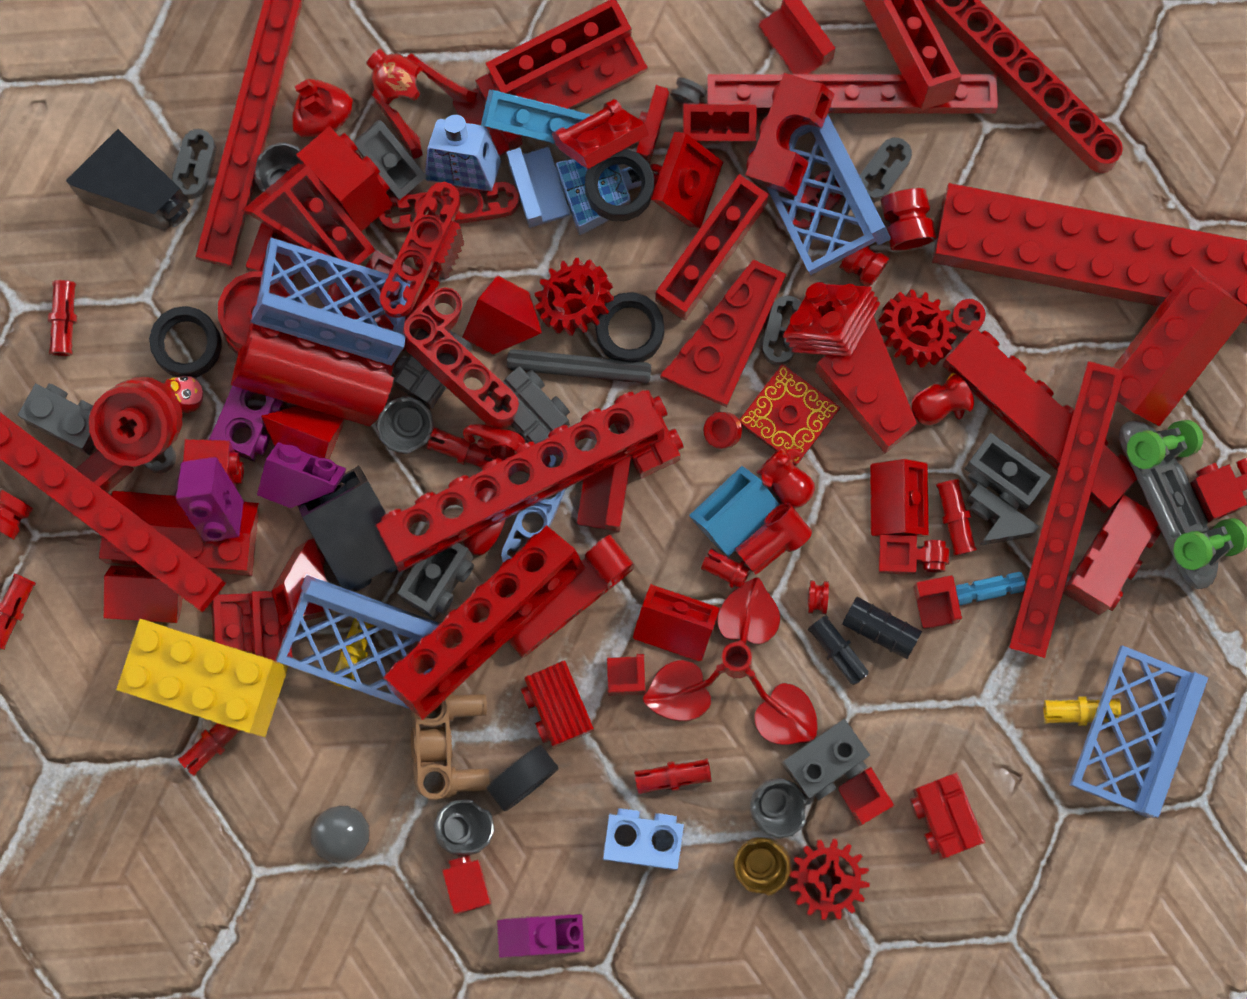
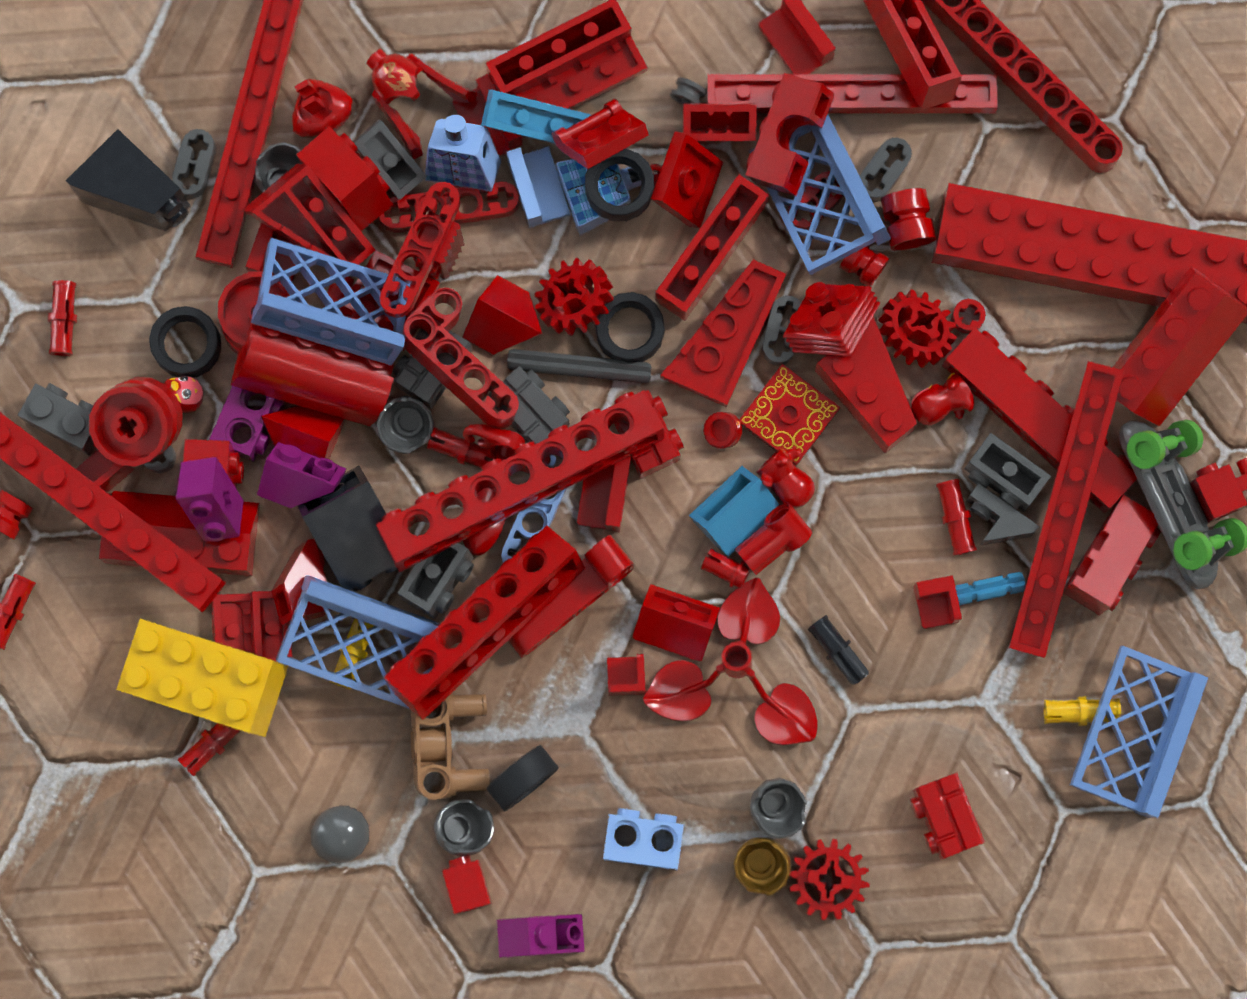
(137, 595): red brick -> none
(558, 705): red brick -> none
(653, 122): red plate -> none
(673, 776): red pin -> none
(818, 597): red bush -> none
(826, 760): dark grey brick -> none
(865, 796): red panel -> none
(882, 627): black axle -> none
(899, 498): red panel -> none
(900, 555): red plate -> none

